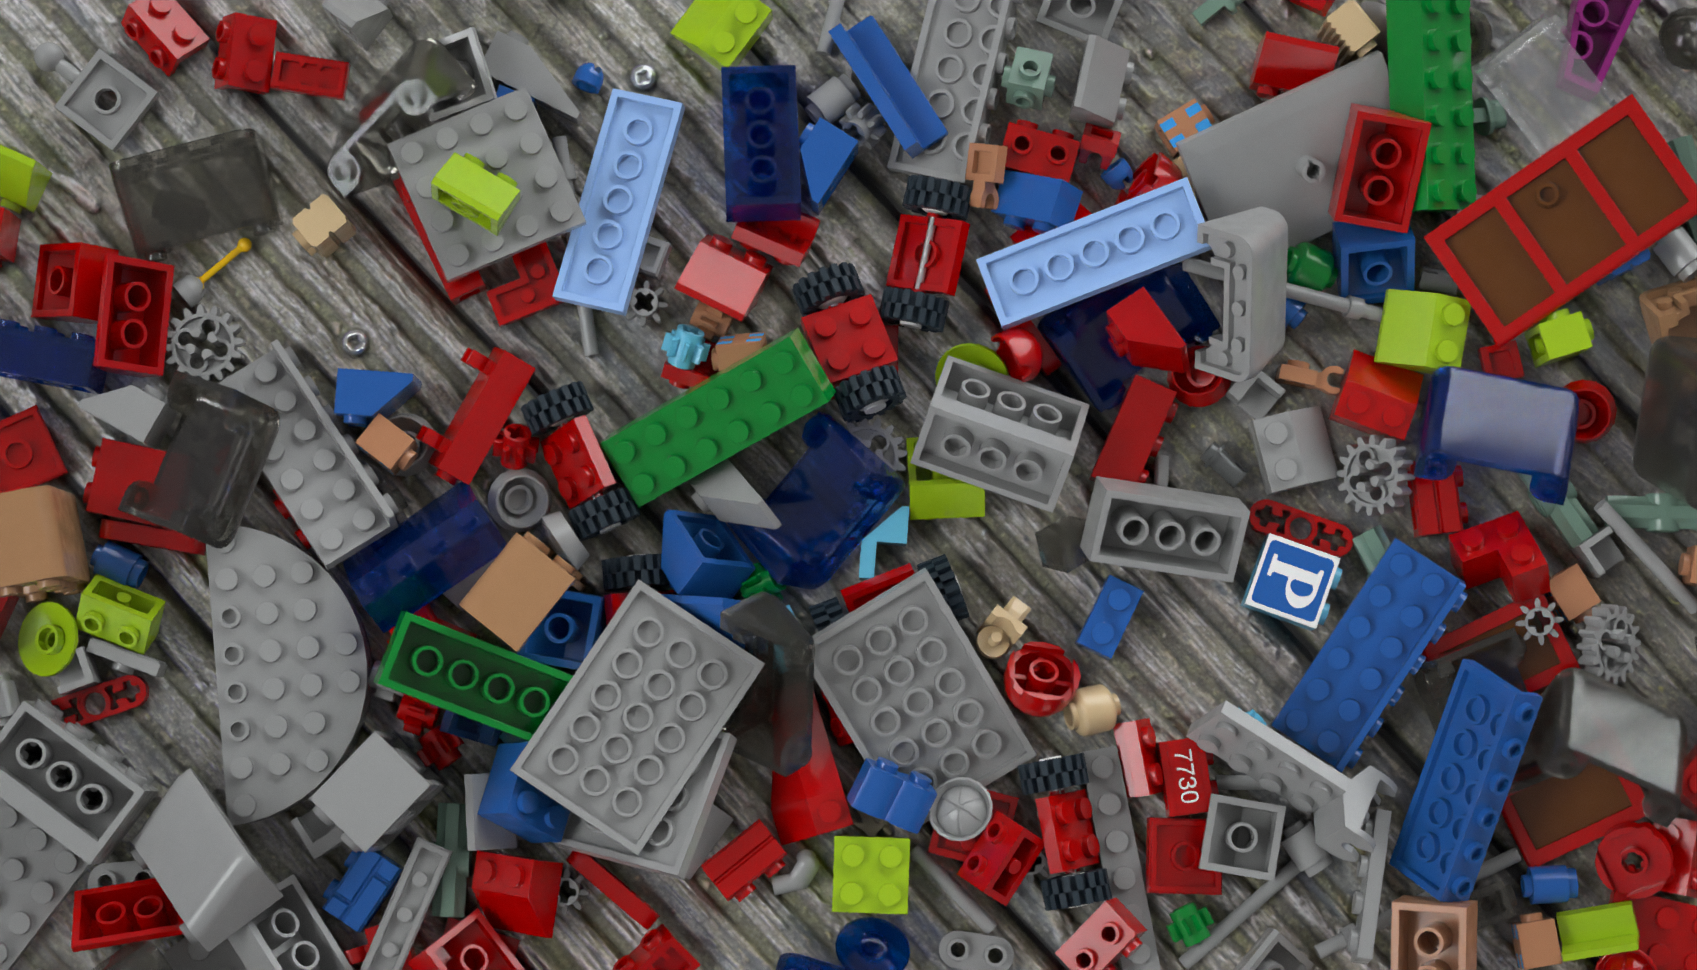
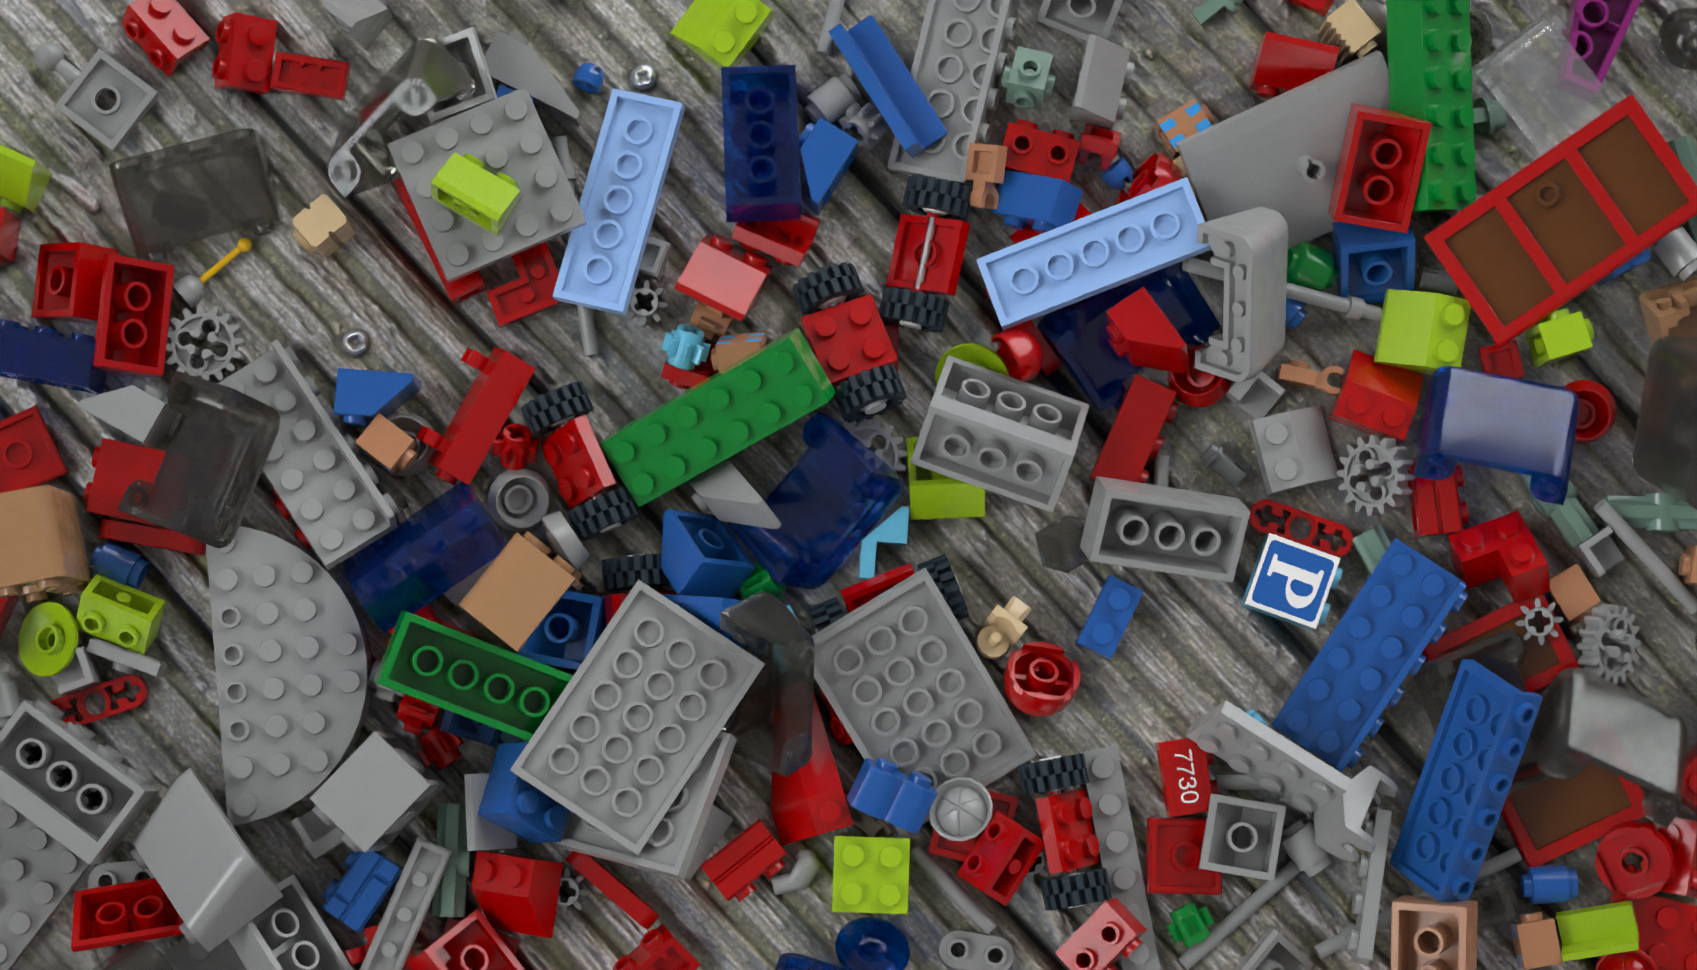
(1092, 710): tan head -> none
(1138, 758): bracket -> none

